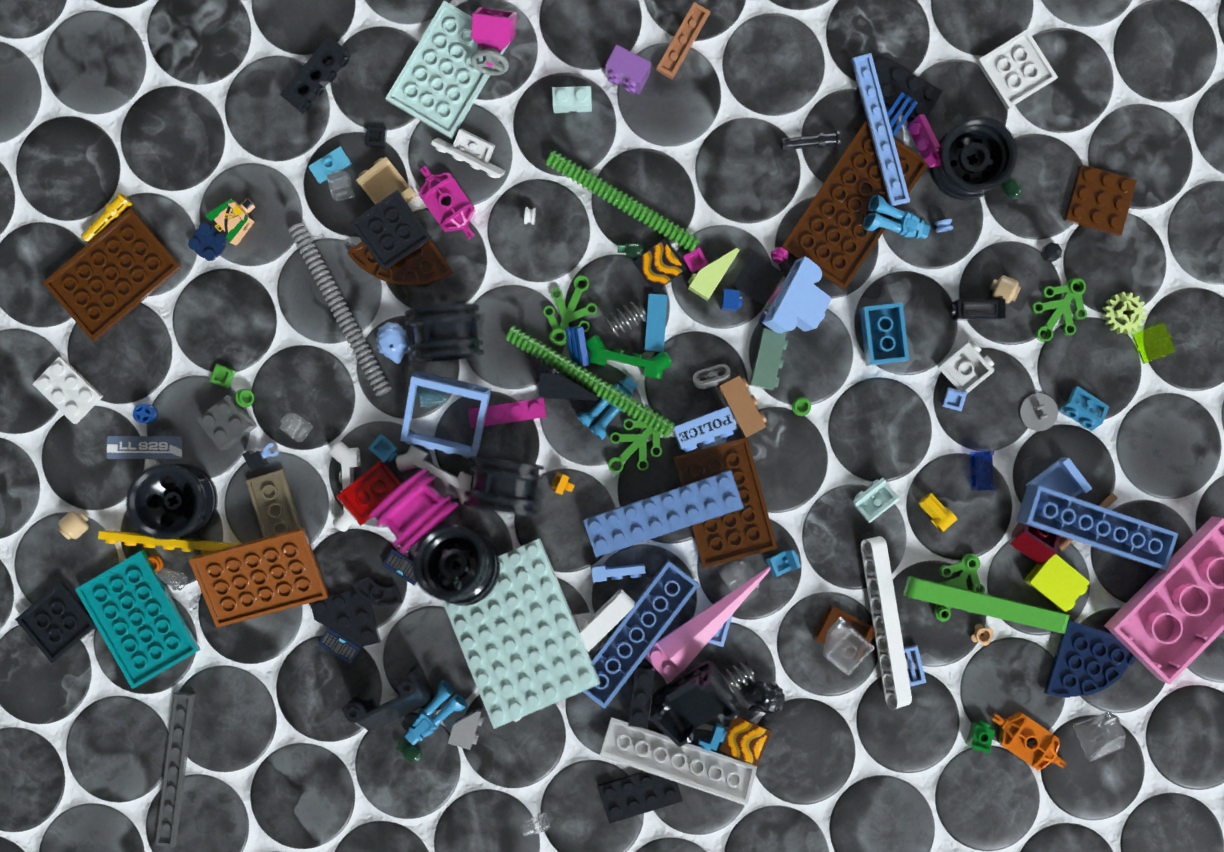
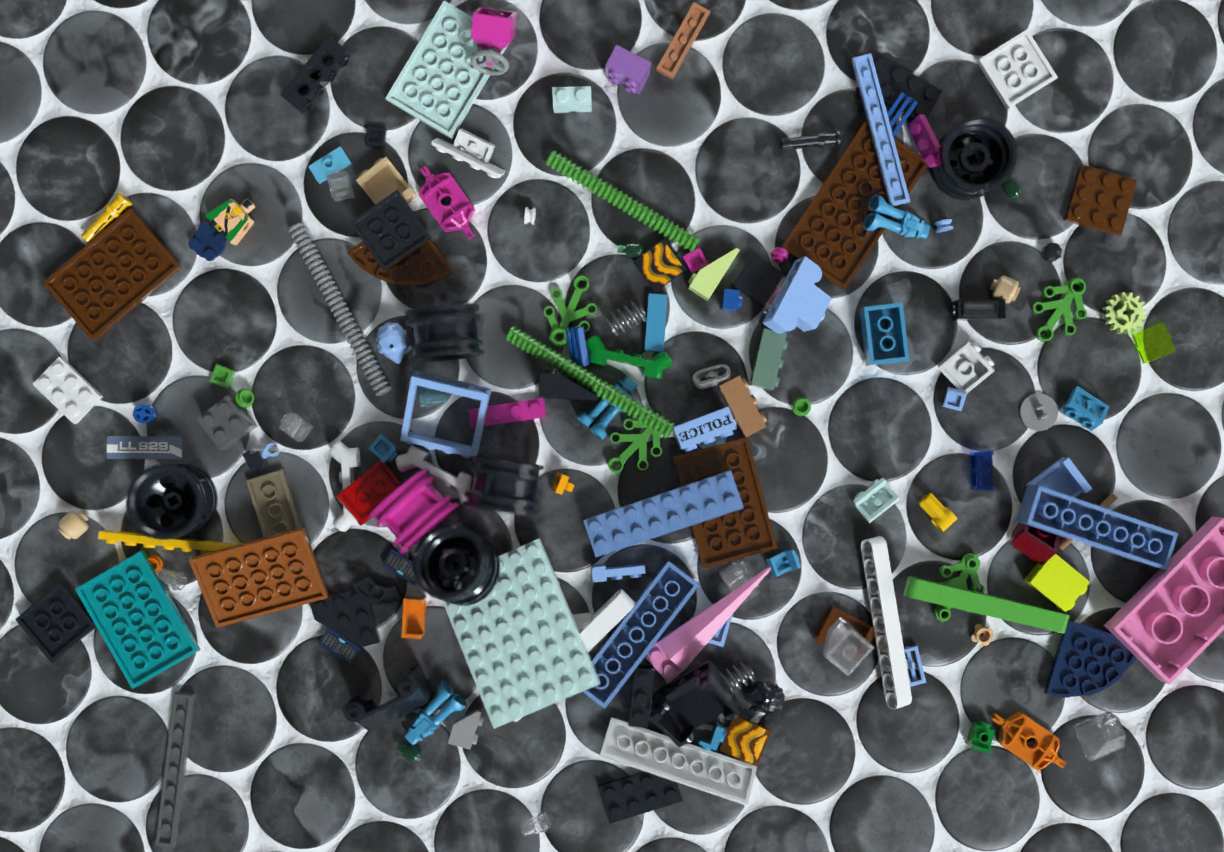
(413, 617): none -> orange panel

